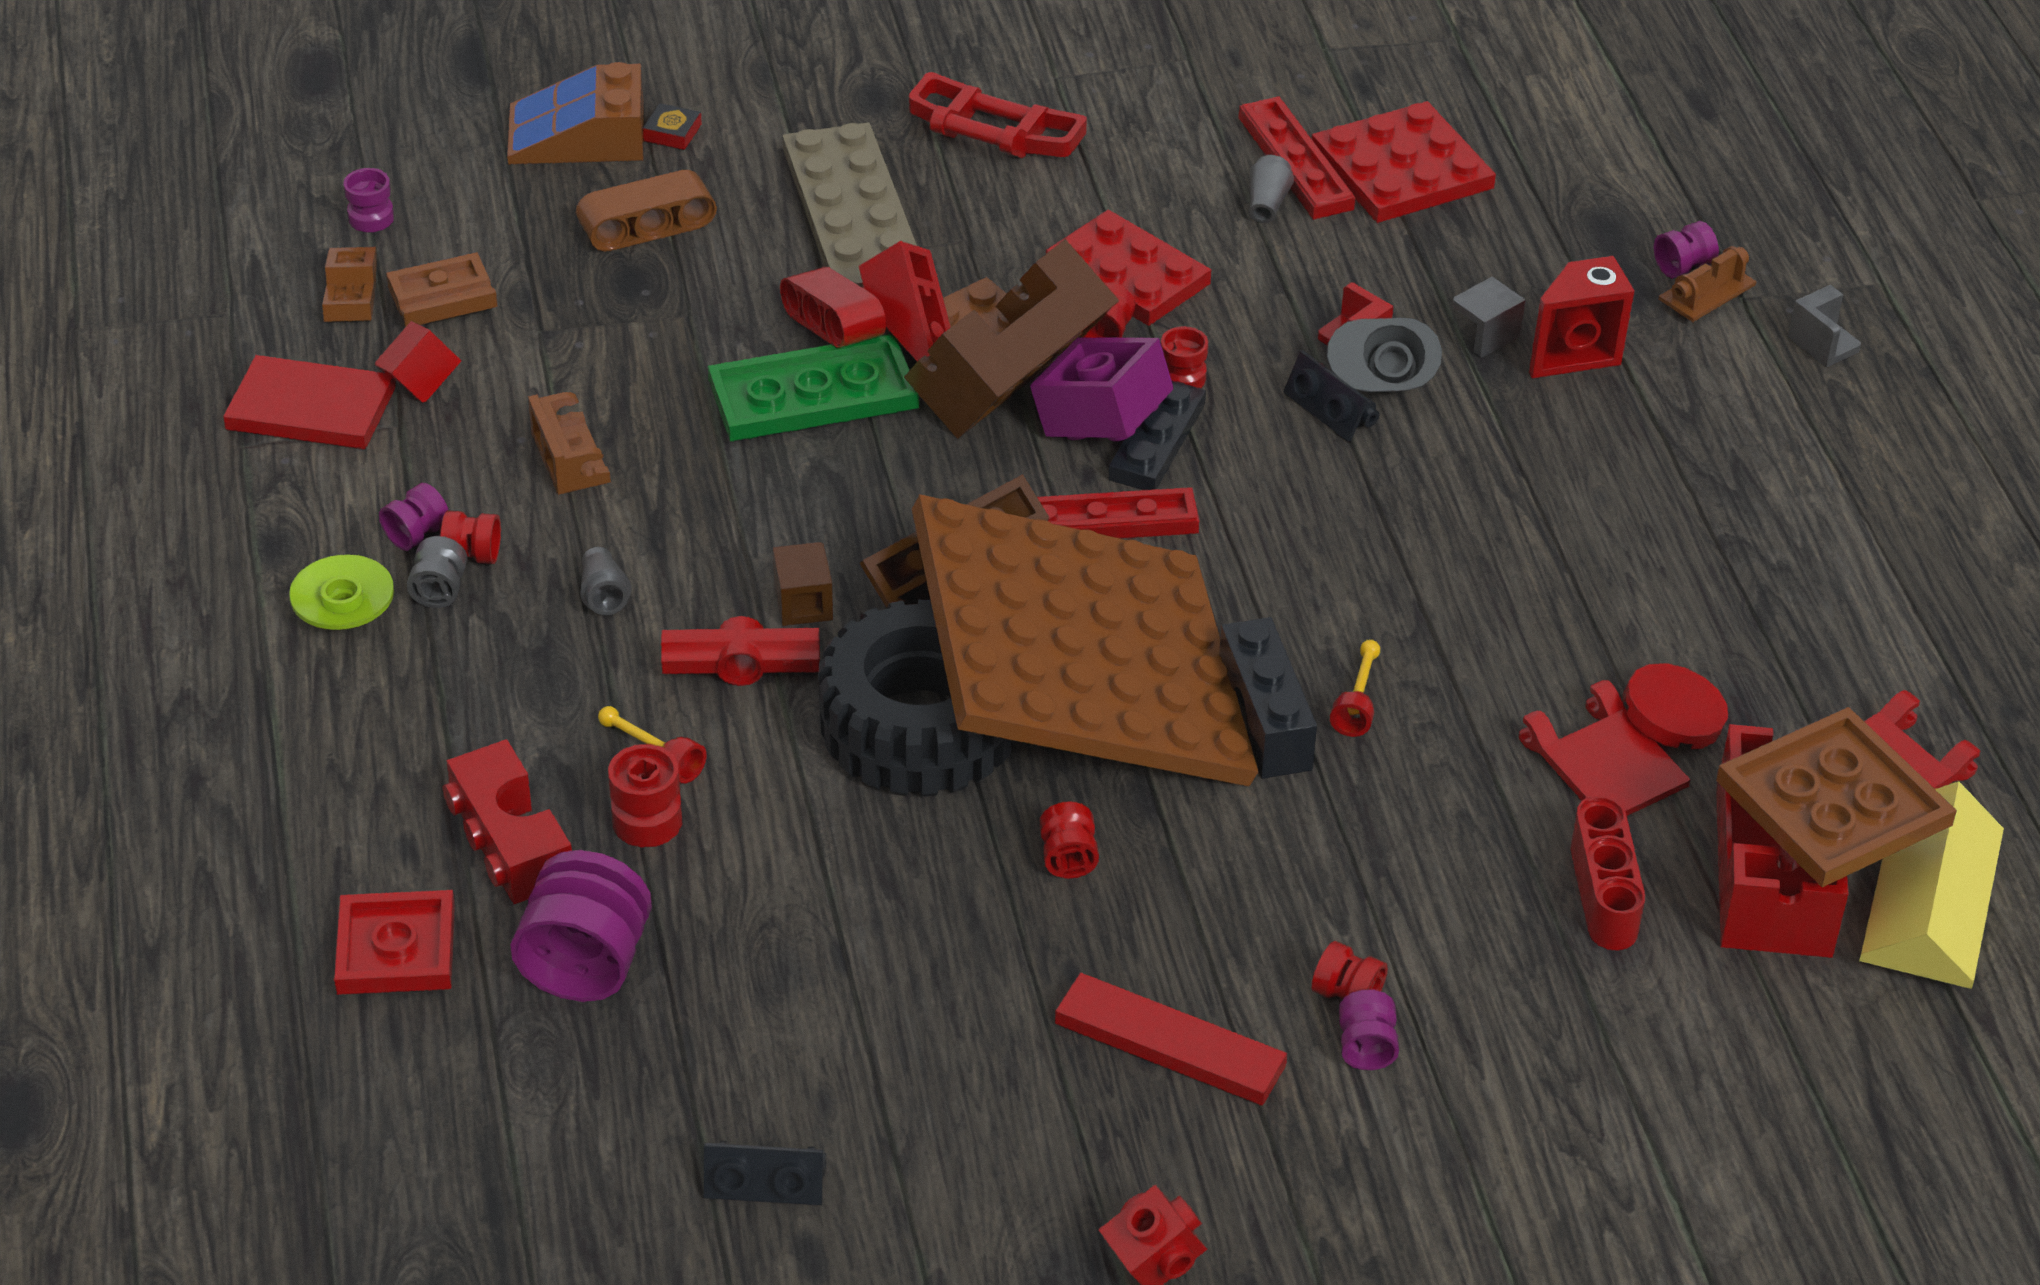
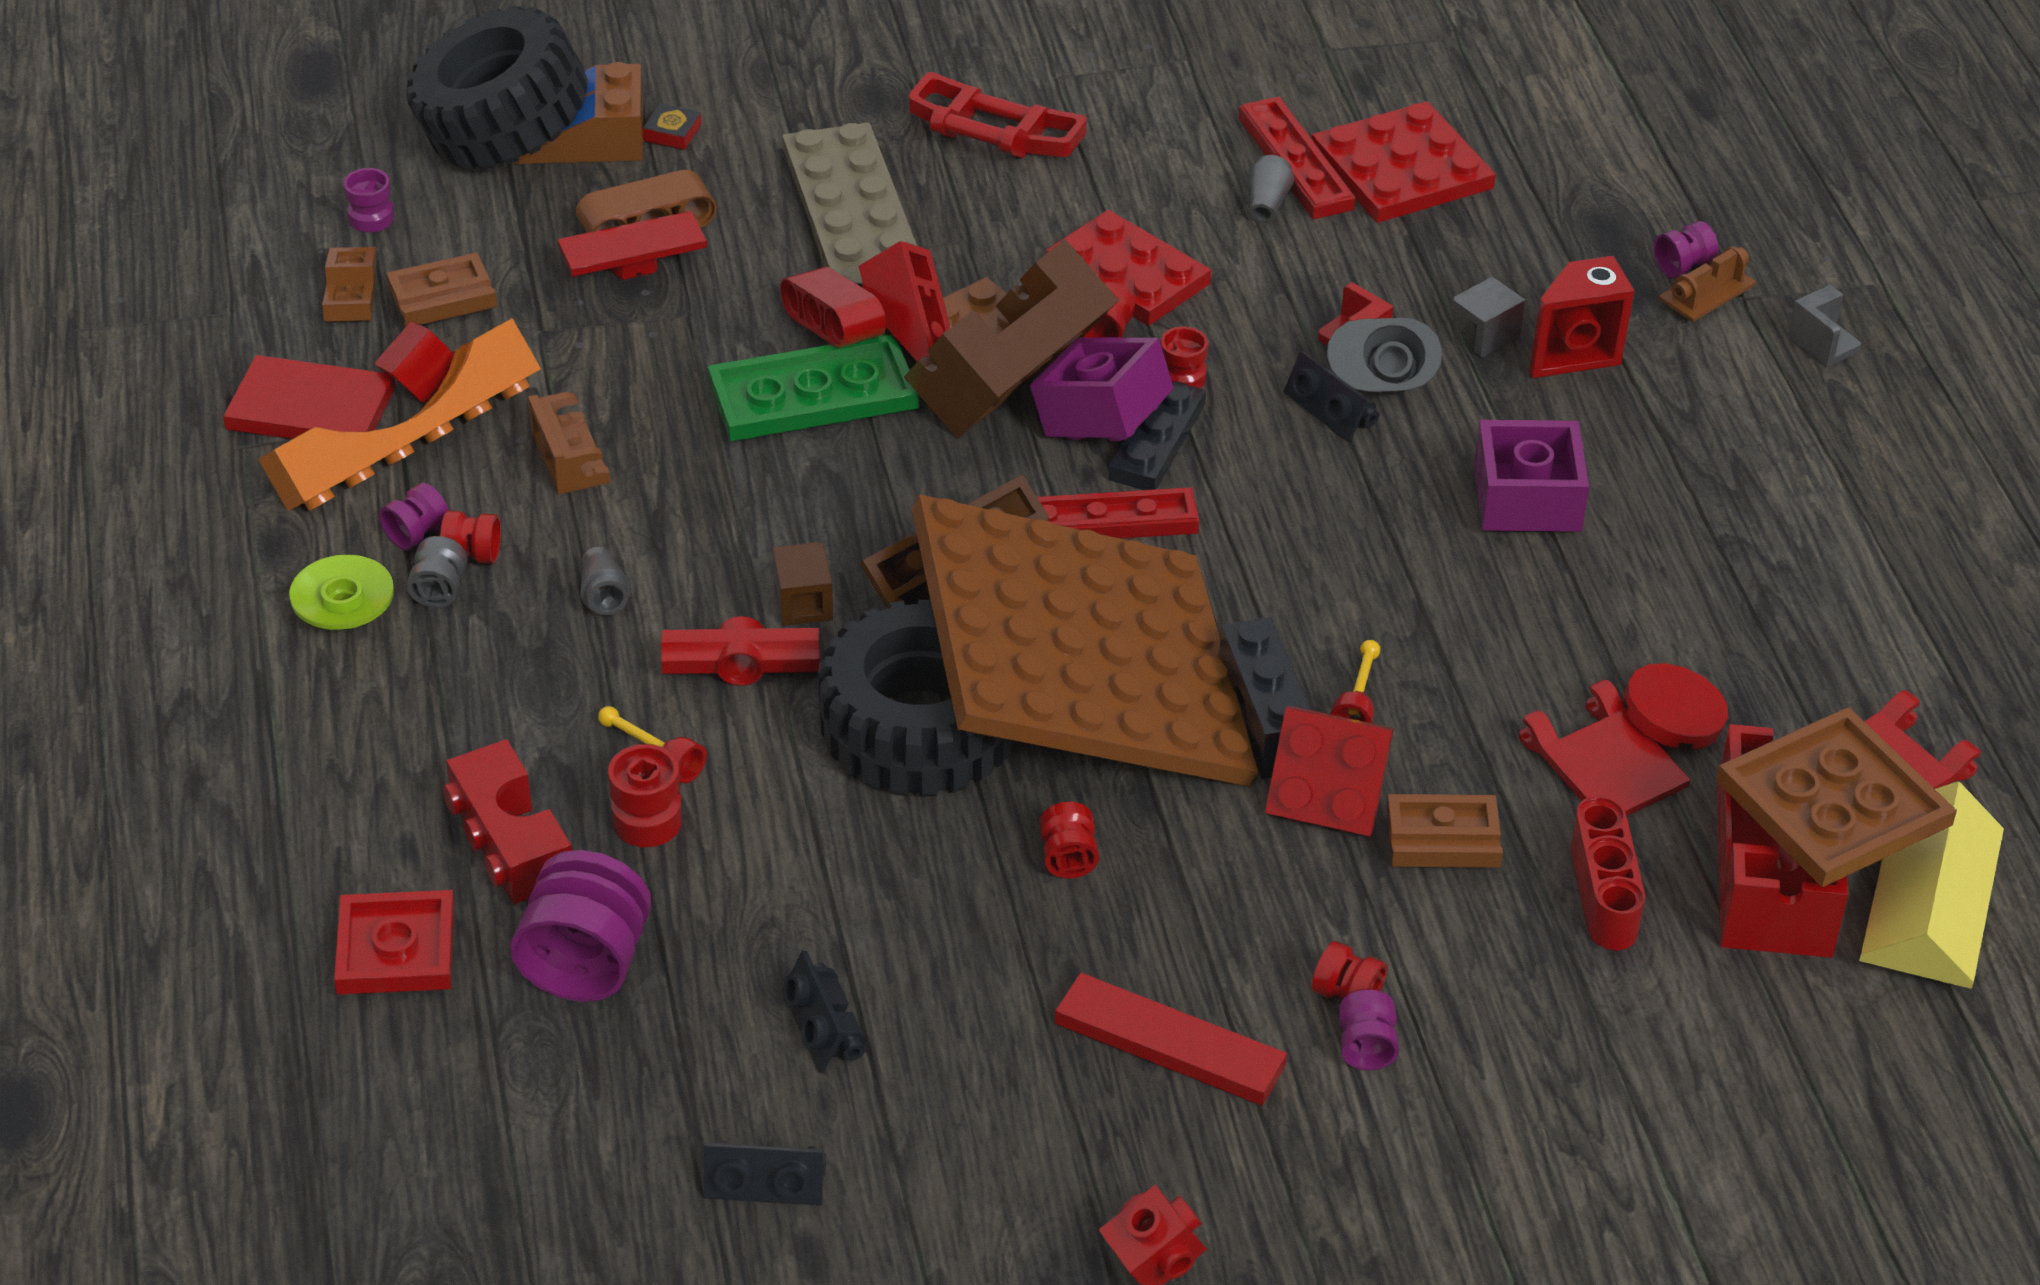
(323, 457): none -> orange arch
(497, 87): none -> black tyre
(632, 246): none -> red piece
(820, 1013): none -> black hinge
(1329, 770): none -> red plate
(1444, 830): none -> dark orange plate
(1531, 475): none -> magenta brick

